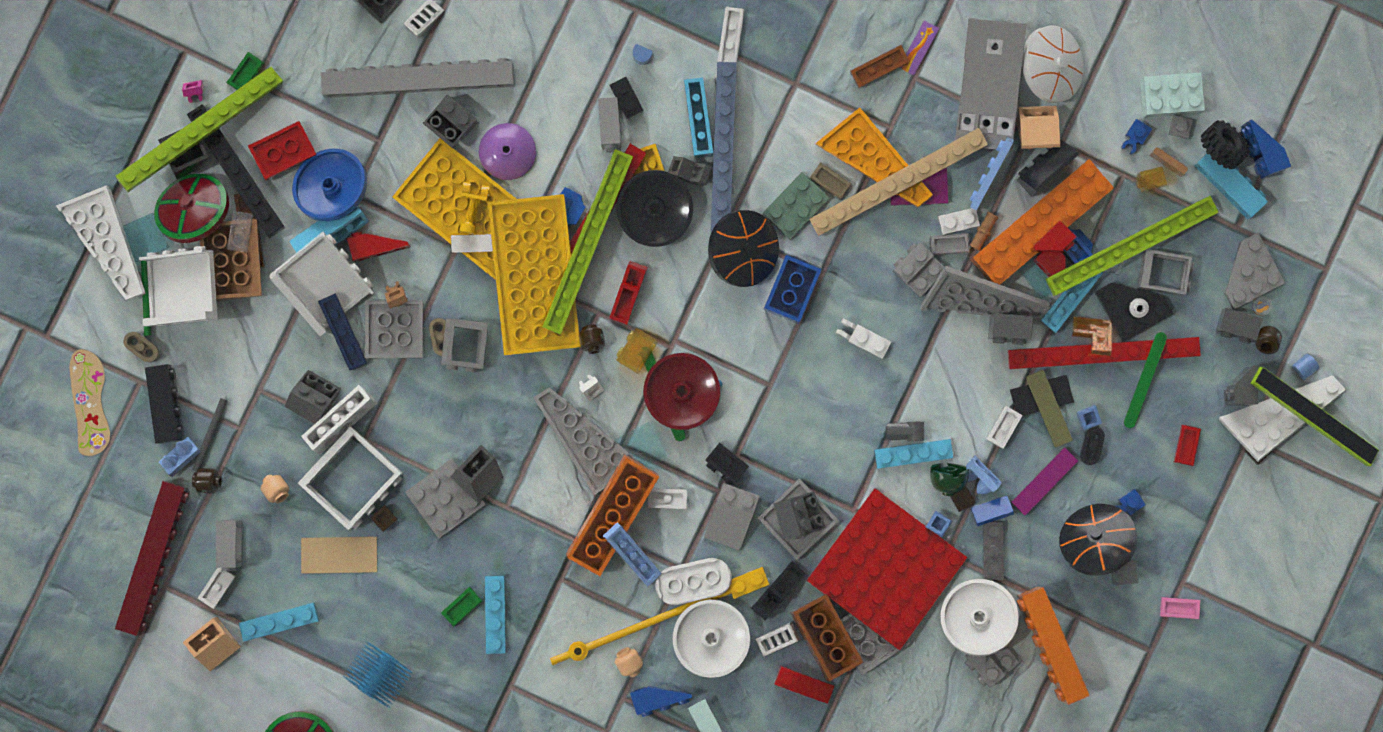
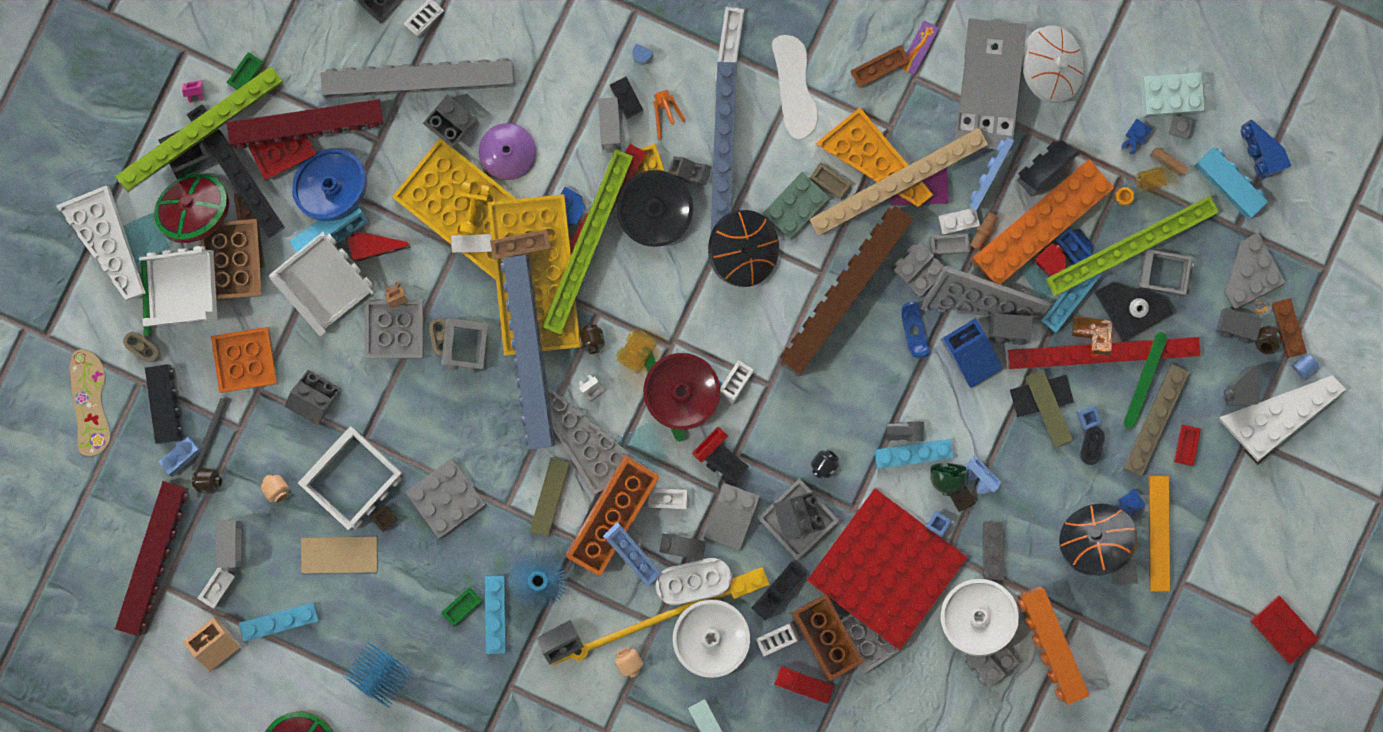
(240, 231): clear plate -> none
(244, 360): none -> orange plate
(305, 123): none -> dark red brick
(339, 419): white brick -> none
(342, 331): dark blue tile -> none
(478, 474): dark grey slope -> none
(520, 244): none -> medium nougat plate
(528, 578): none -> dark azure piece
(529, 352): none -> sand blue brick
(549, 497): none -> olive tile
(559, 642): none -> dark grey brick
(628, 292): red slope -> none
(652, 698): blue slope -> none
(664, 101): none -> orange plant
(682, 546): none -> dark grey brick
(698, 117): medium azure brick -> none
(709, 444): none -> red tile
(726, 395): none -> white slope
(792, 289): blue brick -> none
(796, 101): none -> white sticker
(825, 464): none -> black head
(849, 286): none -> reddish brown brick
(865, 339): white hinge -> none
(911, 317): none -> blue piece
(972, 353): none -> blue slope
(992, 510): tile -> none
(1004, 427): white plate -> none
(1038, 127): light nougat slope -> none
(1044, 481): magenta tile -> none
(1055, 240): red slope -> none
(1124, 196): none -> light orange tile
(1156, 420): none -> dark tan plate
(1159, 534): none -> light orange tile
(1180, 608): bright pink tile -> none
(1225, 144): black tyre -> none
(1284, 629): none -> red plate
(1289, 328): none -> dark orange plate
(1314, 416): black tile -> none

